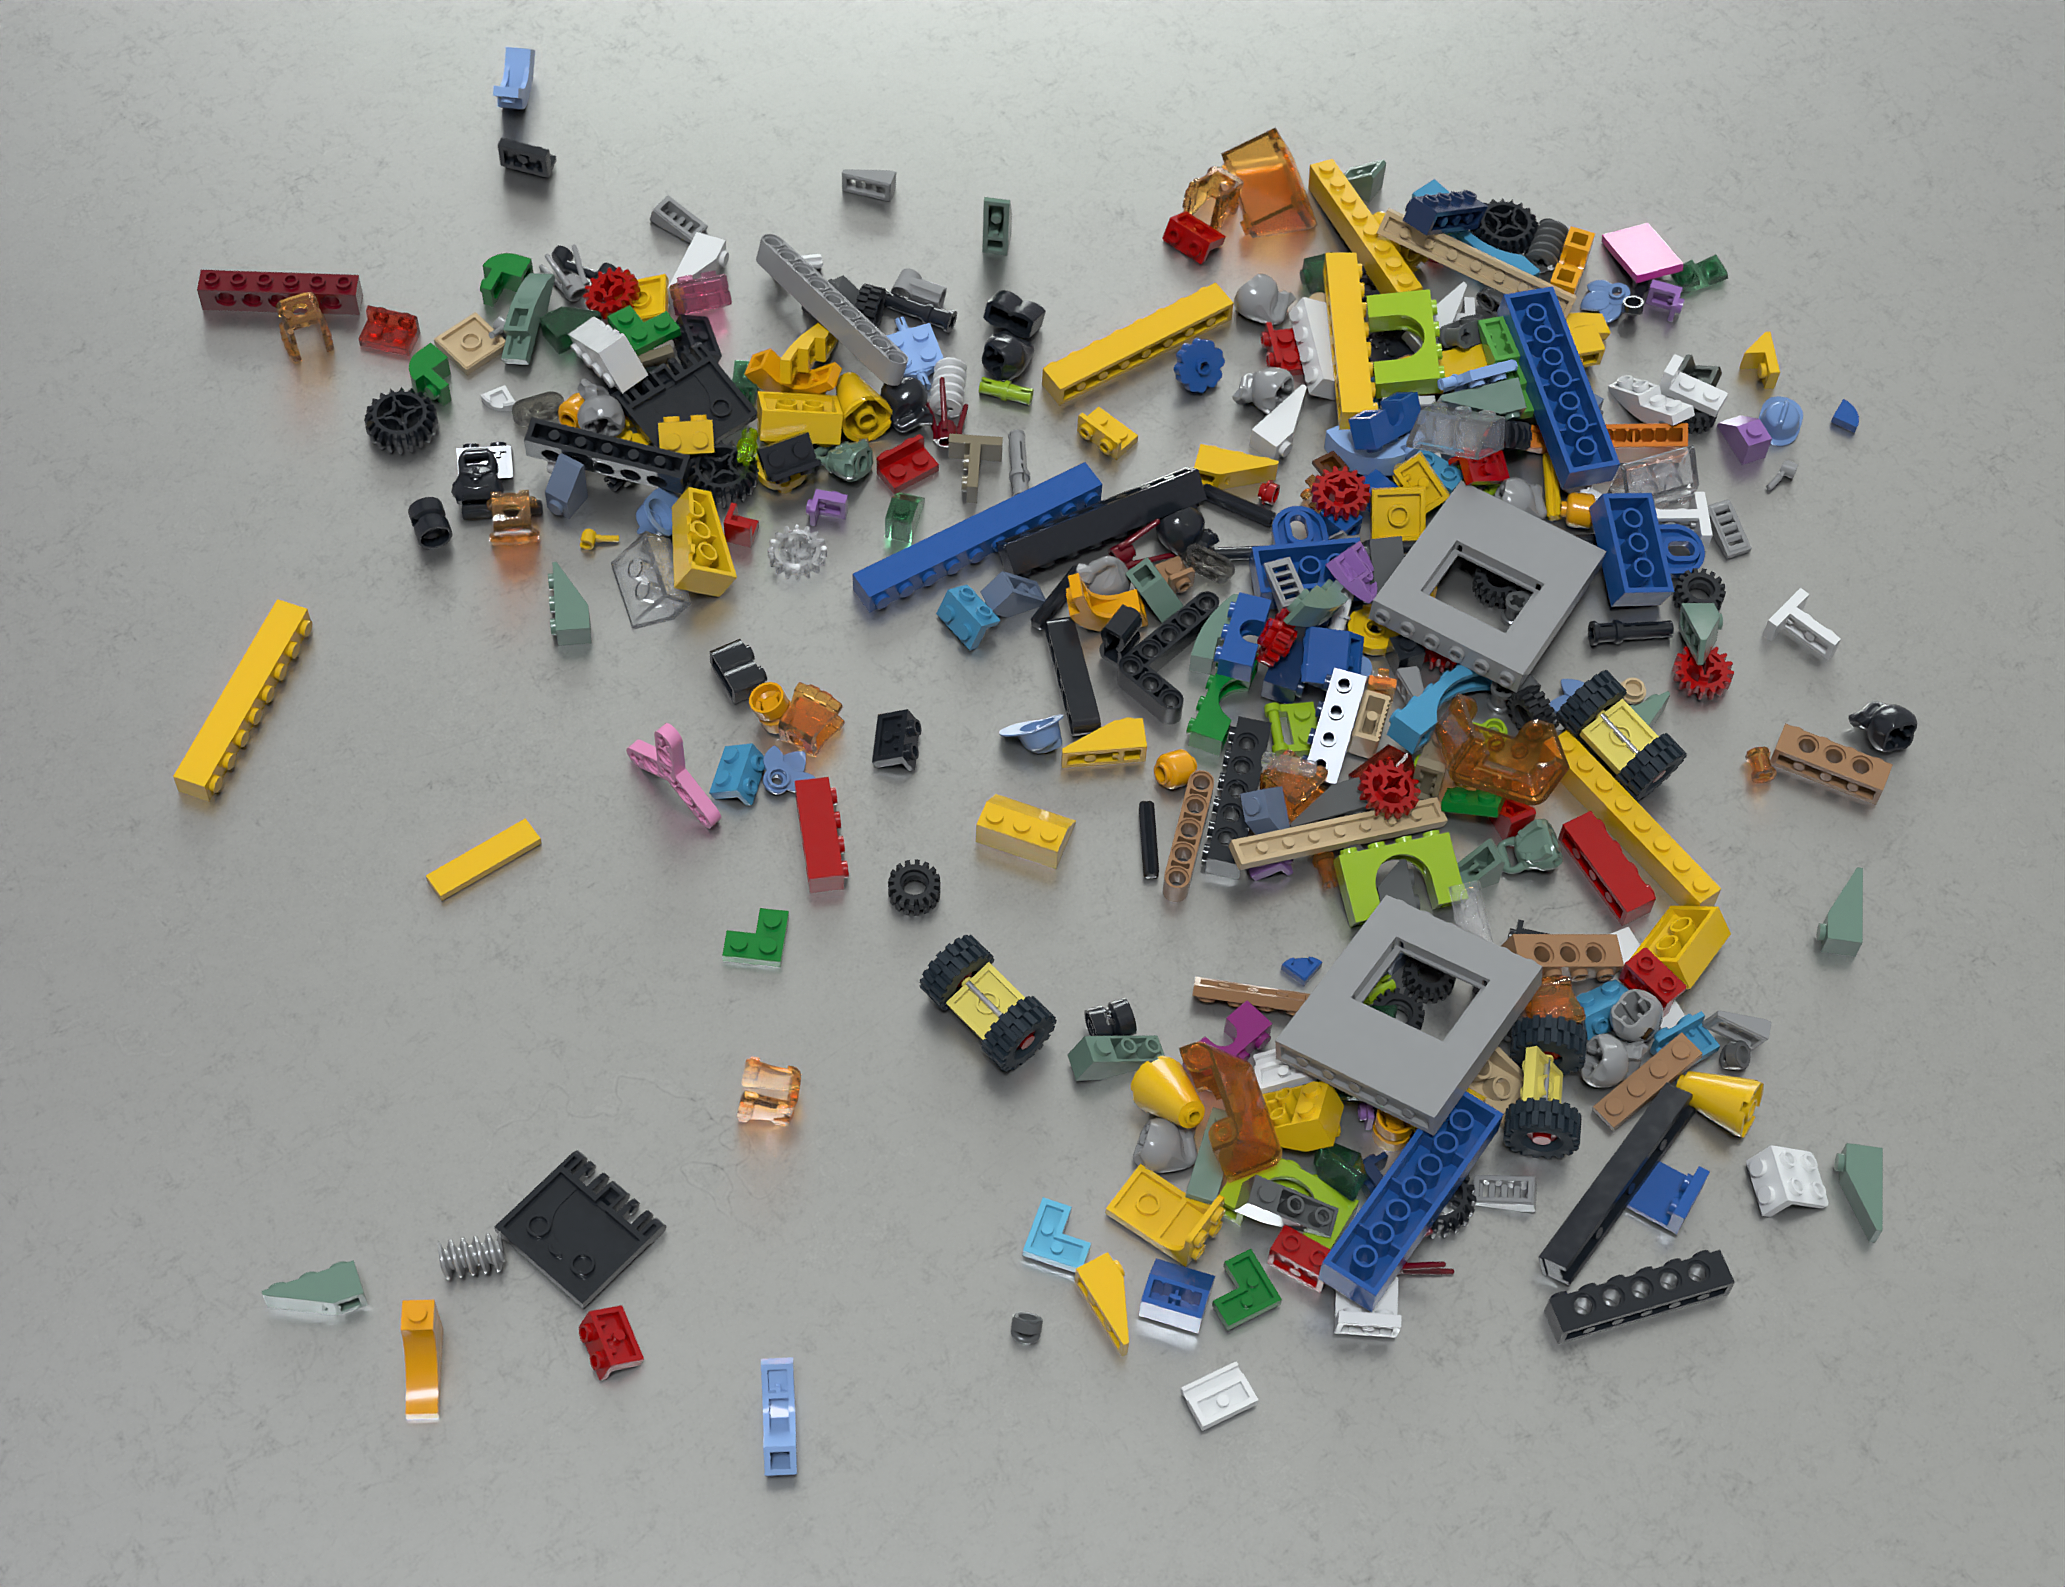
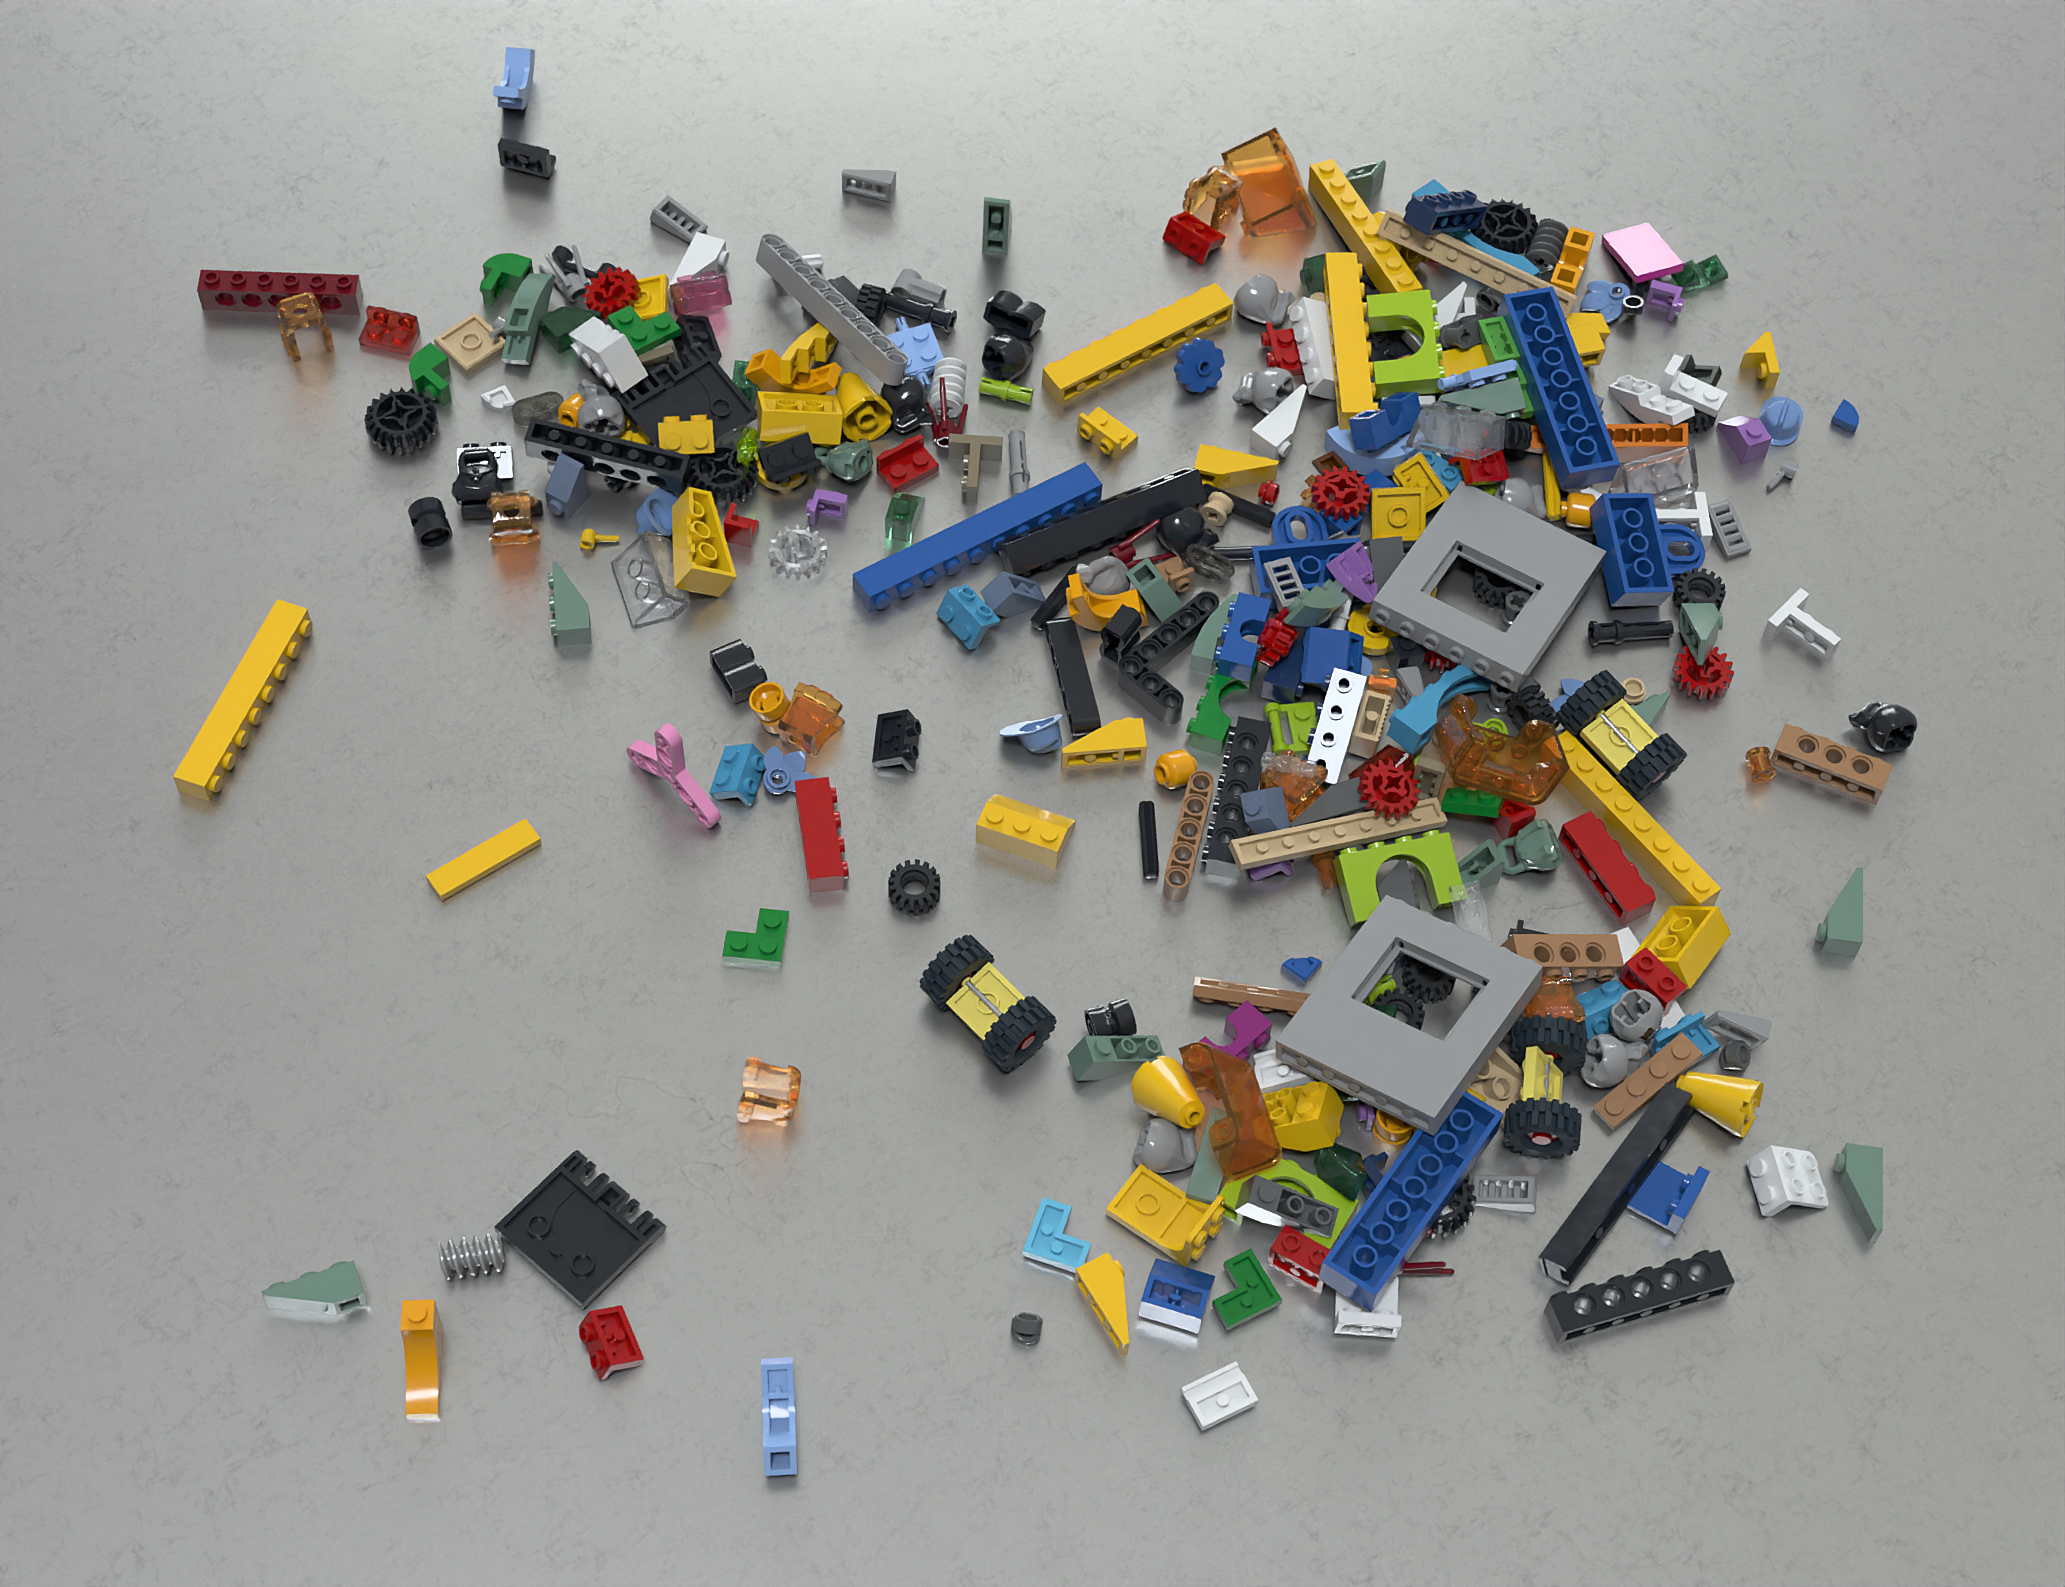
(1217, 508): none -> tan wheel

